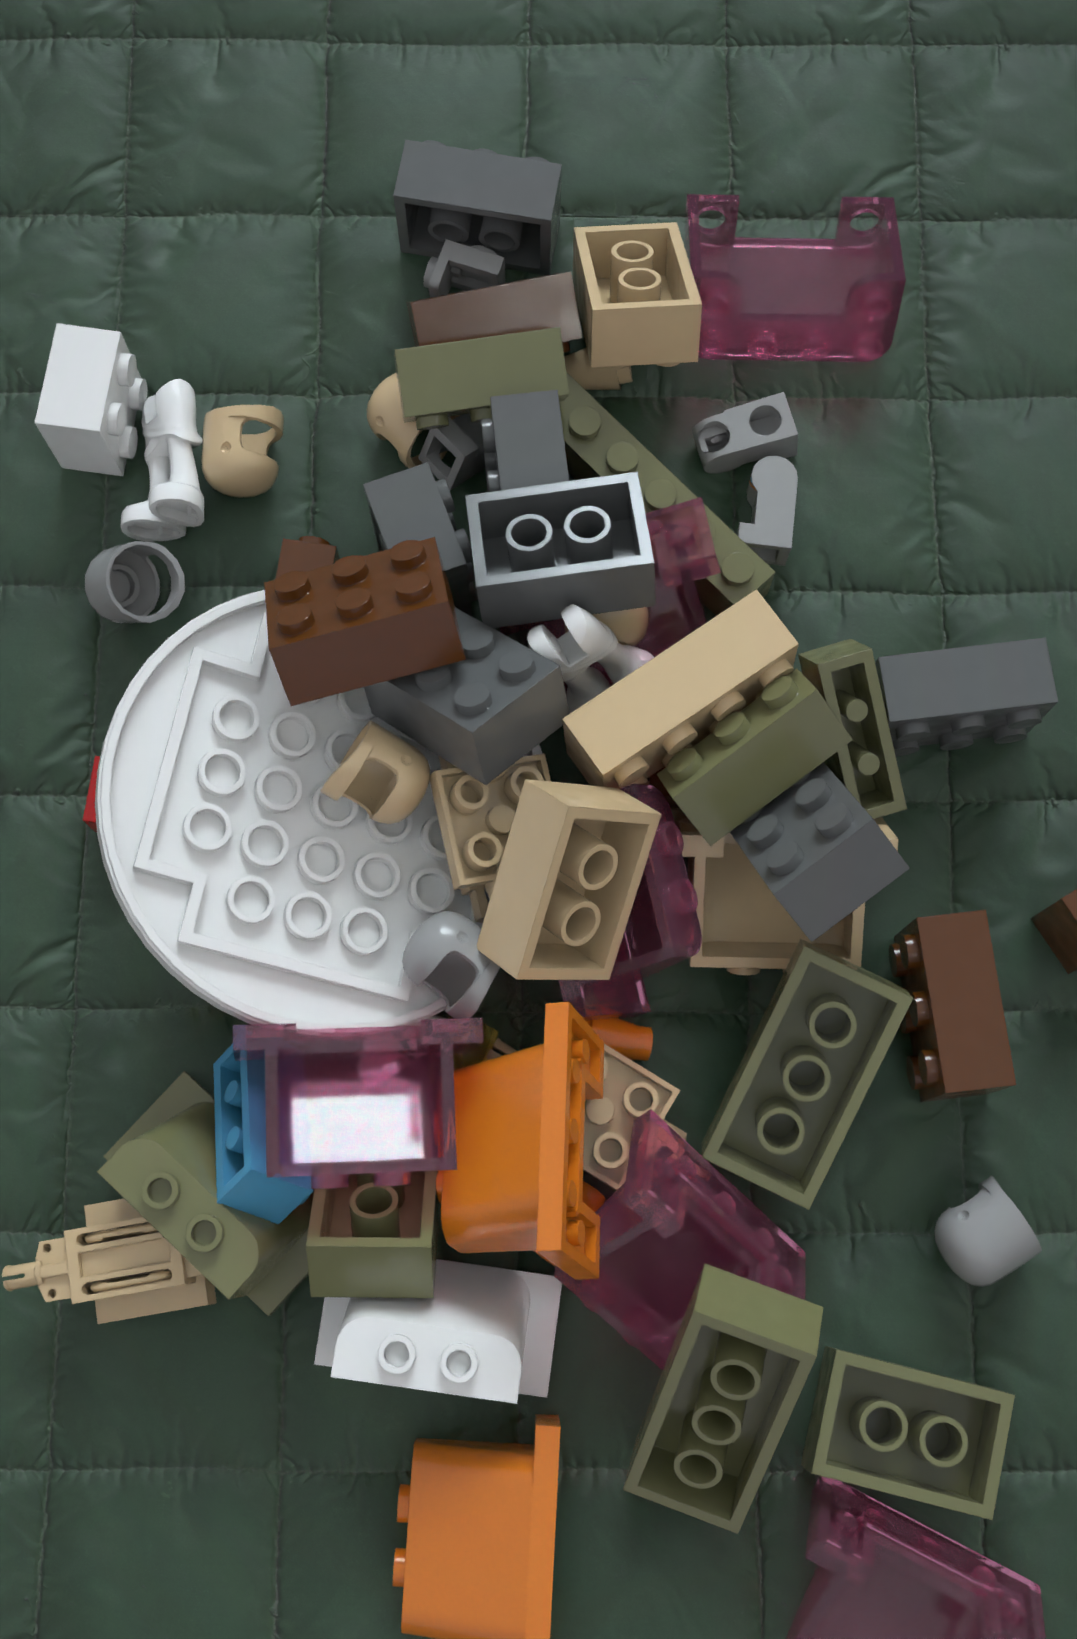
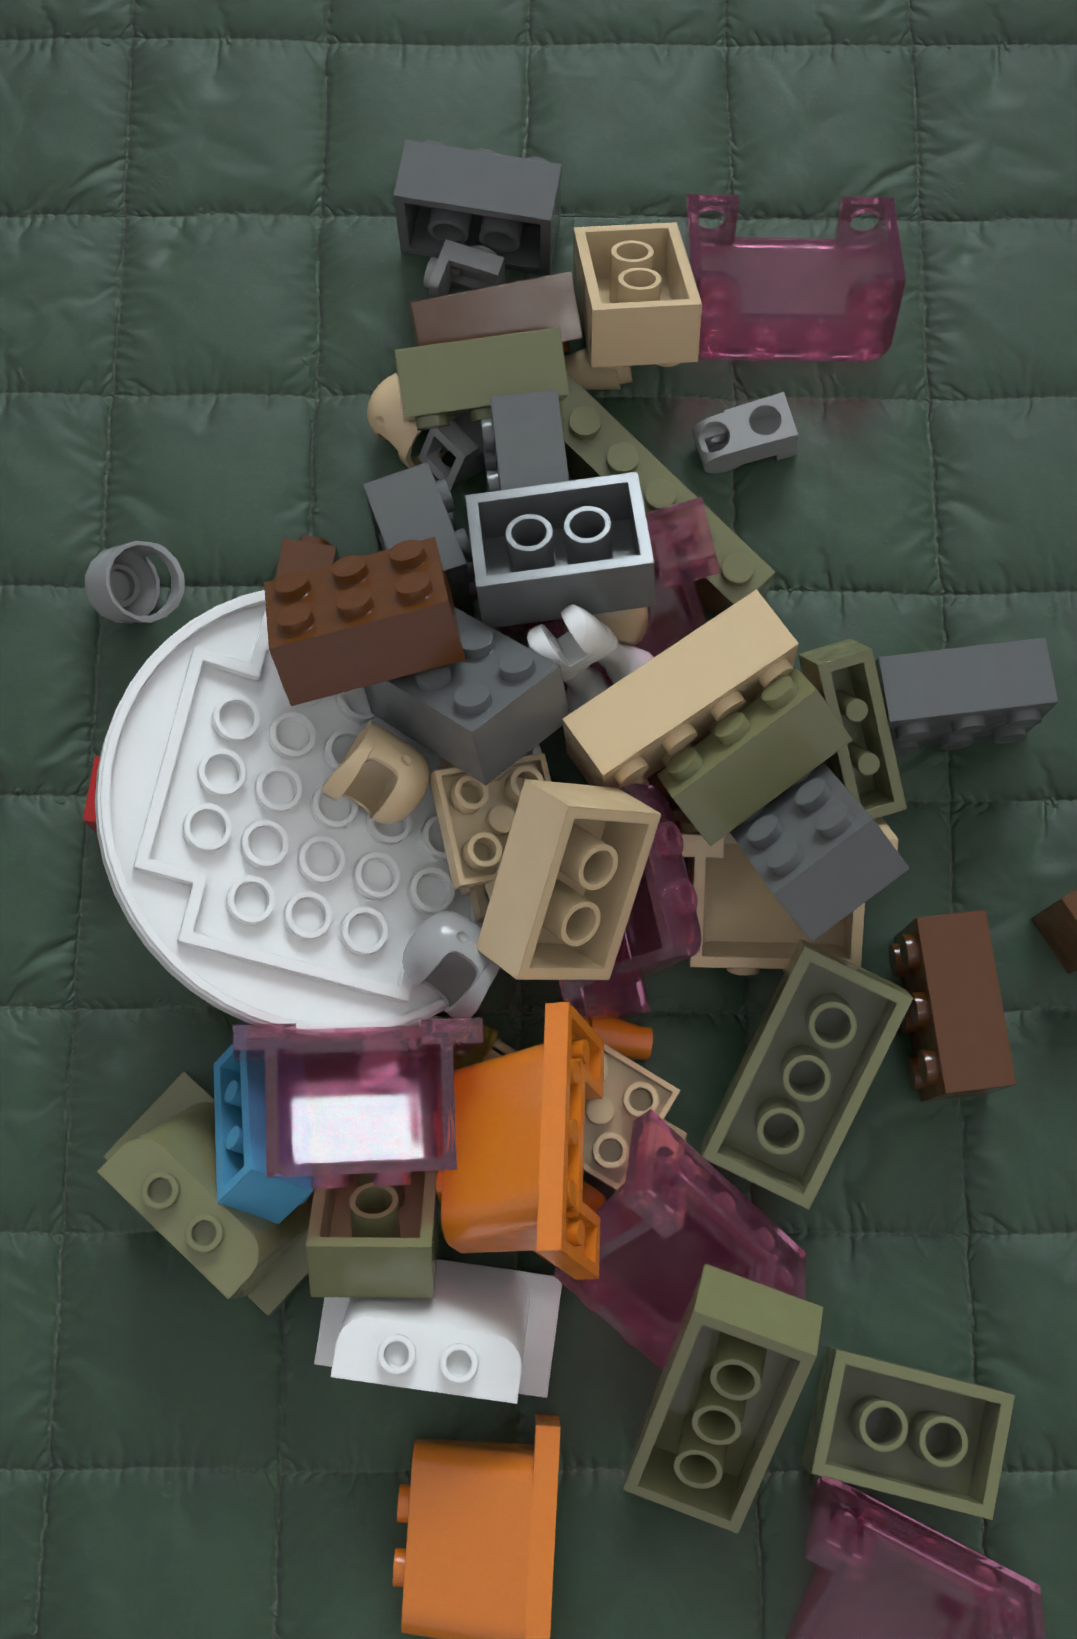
(90, 400): white brick -> none
(117, 1264): tan piece -> none
(174, 482): white piece -> none
(237, 461): tan helmet -> none
(773, 501): light grey leg -> none
(985, 1236): light grey helmet -> none

